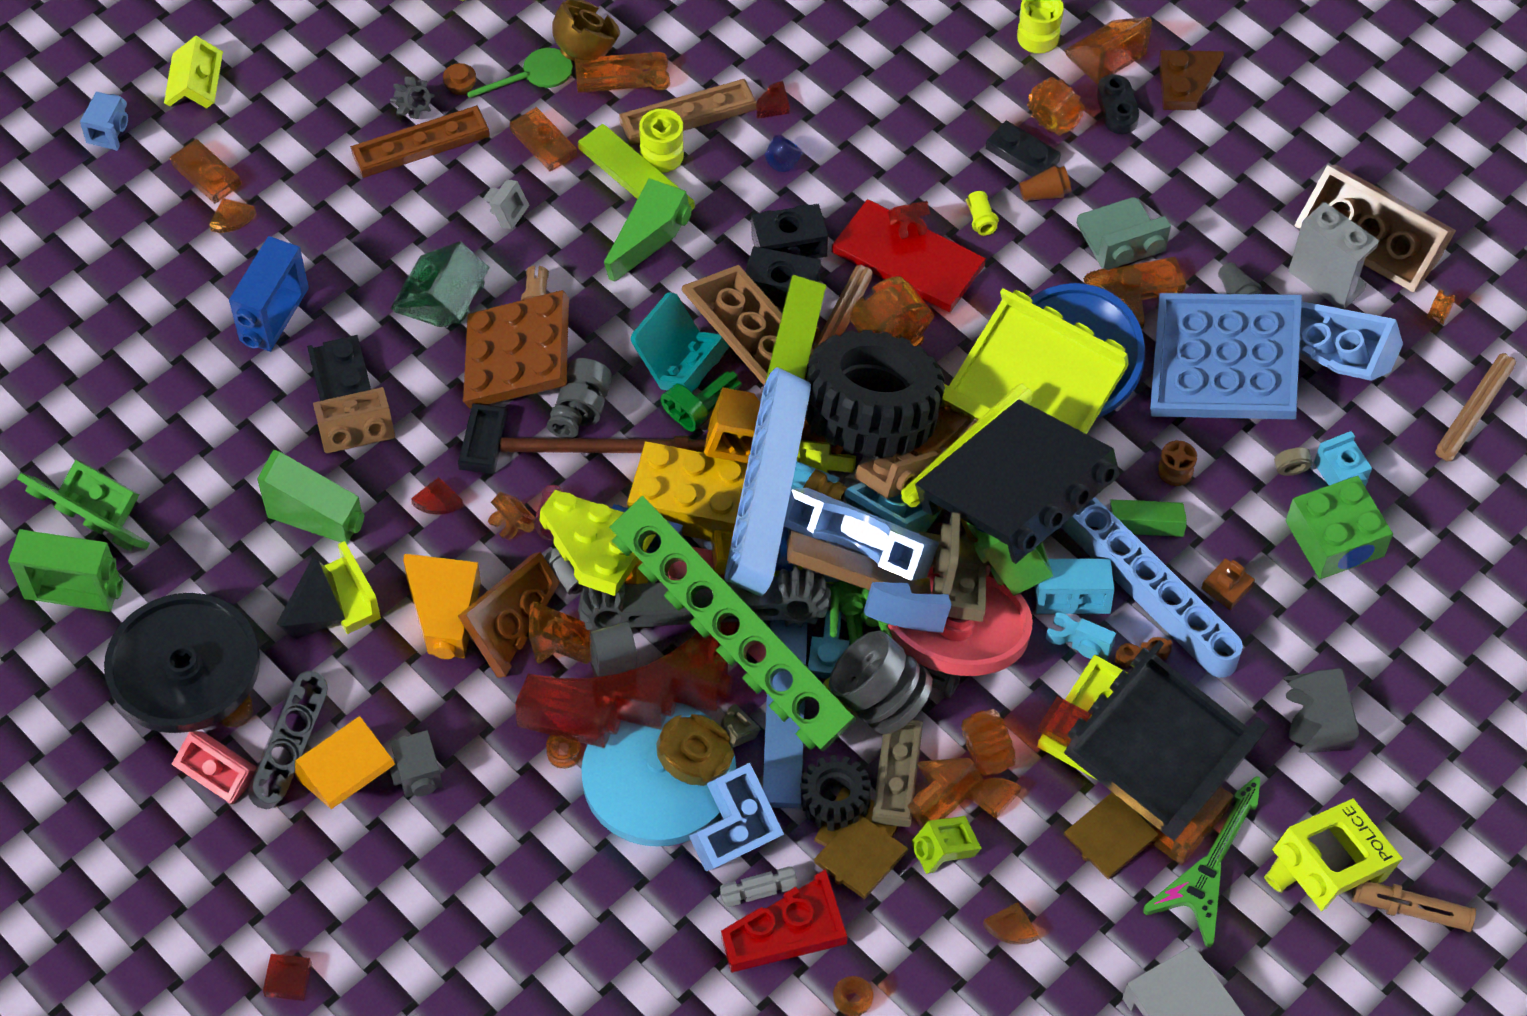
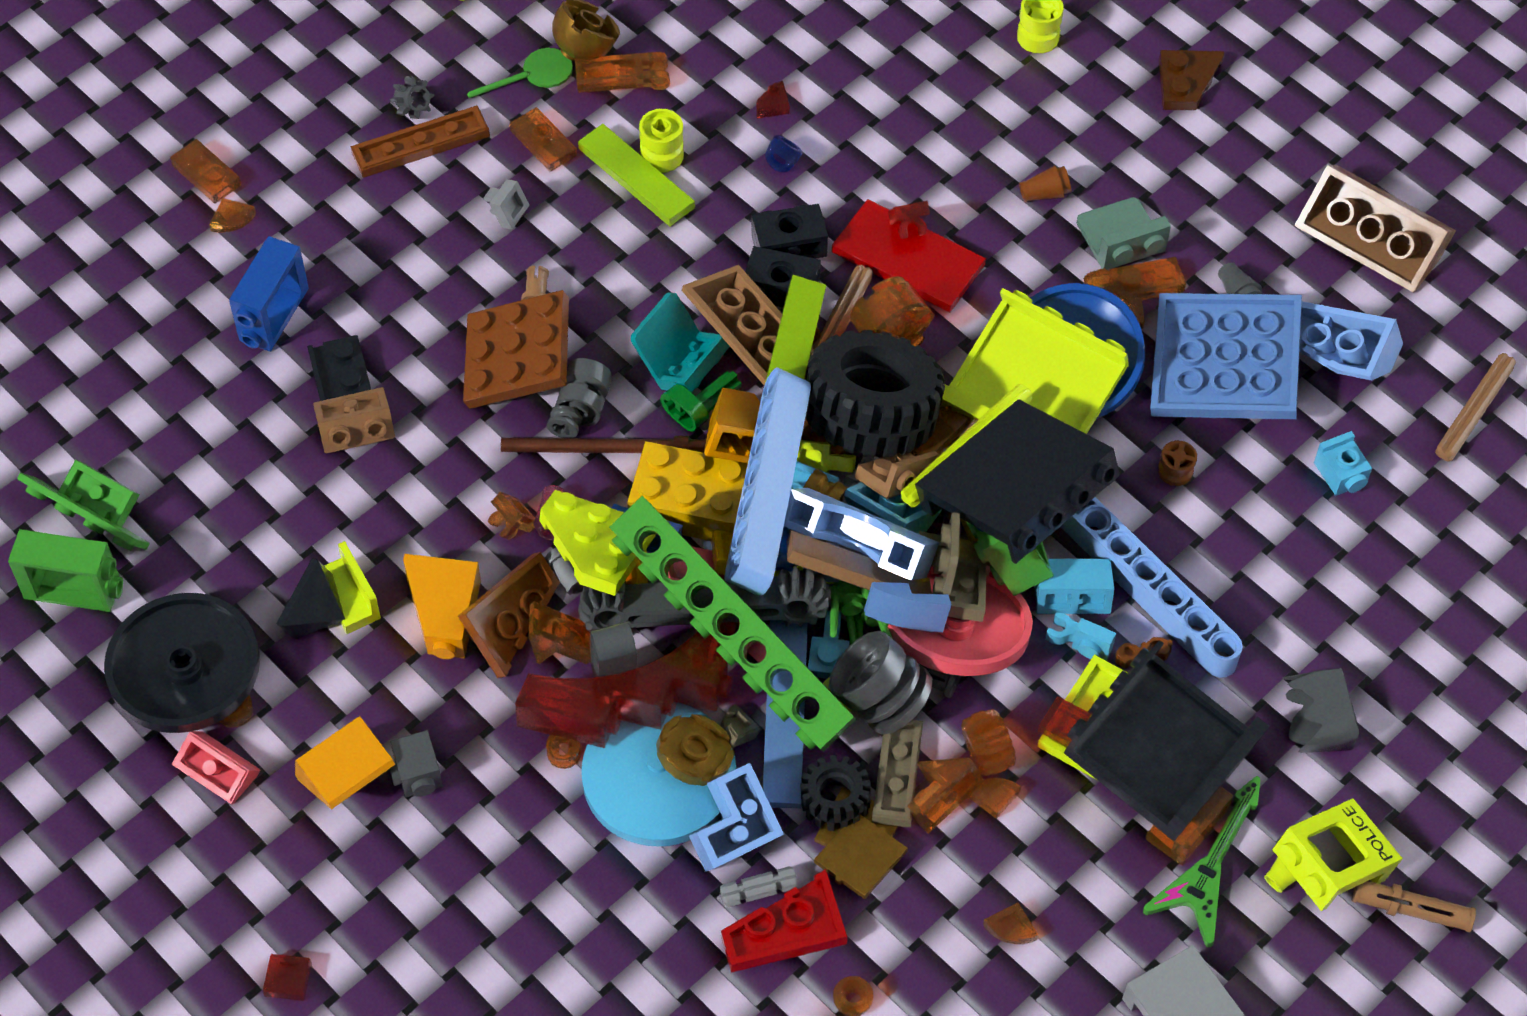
(104, 120): medium blue brick -> none
(194, 73): neon yellow panel -> none
(284, 737): black beam -> none
(308, 499): bright green slope -> none
(437, 499): clear red tile -> none
(442, 286): clear green slope -> none
(459, 78): dark orange plate -> none
(483, 438): black tile -> none
(649, 226): bright green slope -> none
(696, 108): medium nougat tile -> none
(945, 841): lime bracket -> none
(984, 220): neon yellow pin -> none
(1022, 149): black plate -> none
(1055, 106): clear orange gear -> none
(1111, 47): clear orange slope -> none
(1111, 835): pearl gold piece -> none
(1115, 97): black plate -> none
(1151, 517): bright green slope -> none
(1228, 583): dark orange tile -> none
(1293, 461): dark tan tile -> none
(1332, 255): light grey panel -> none
(1339, 527): bright green brick -> none
(1441, 306): clear orange bush -> none

